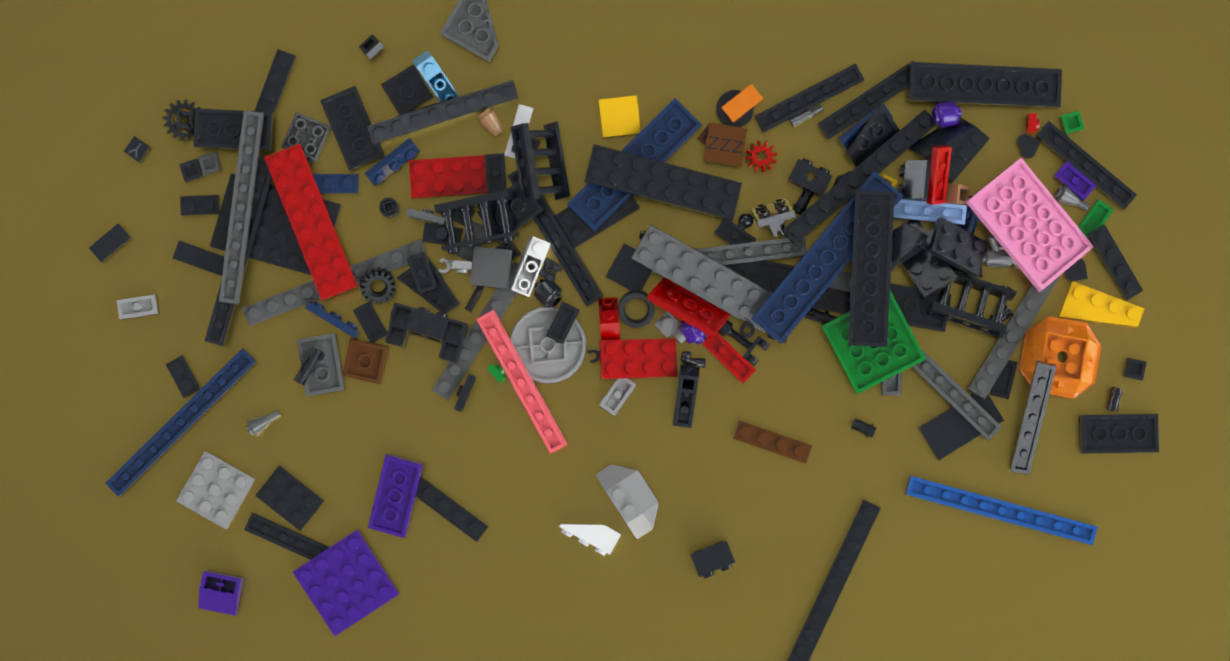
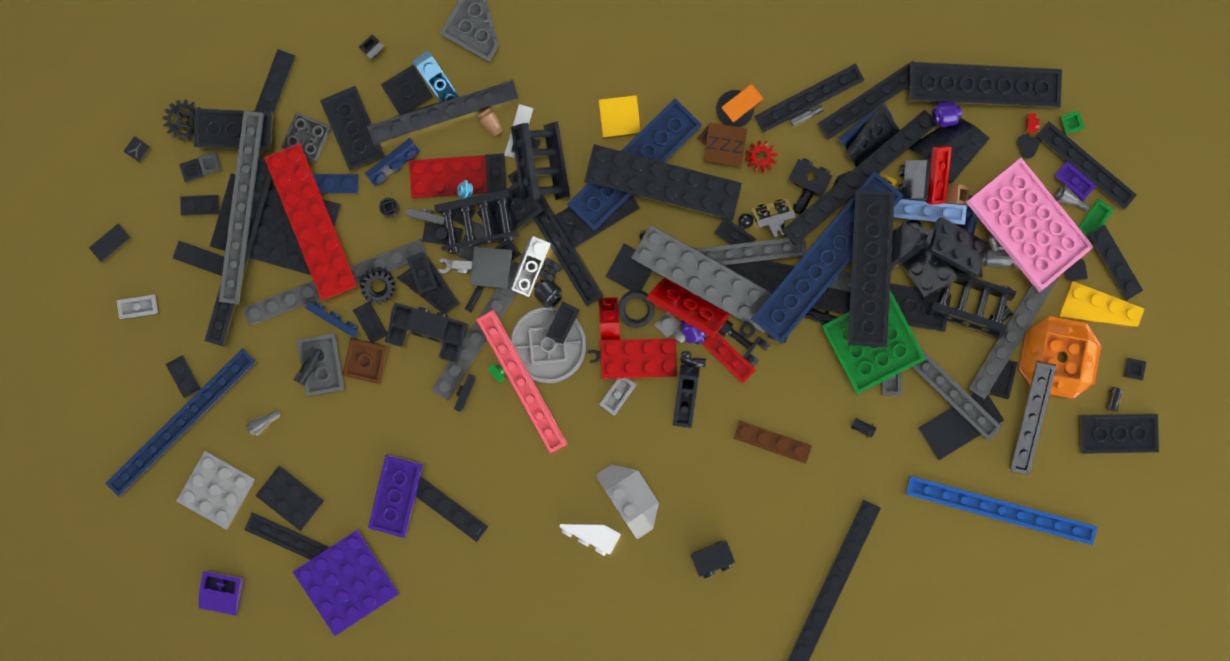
(465, 190): none -> medium azure plate

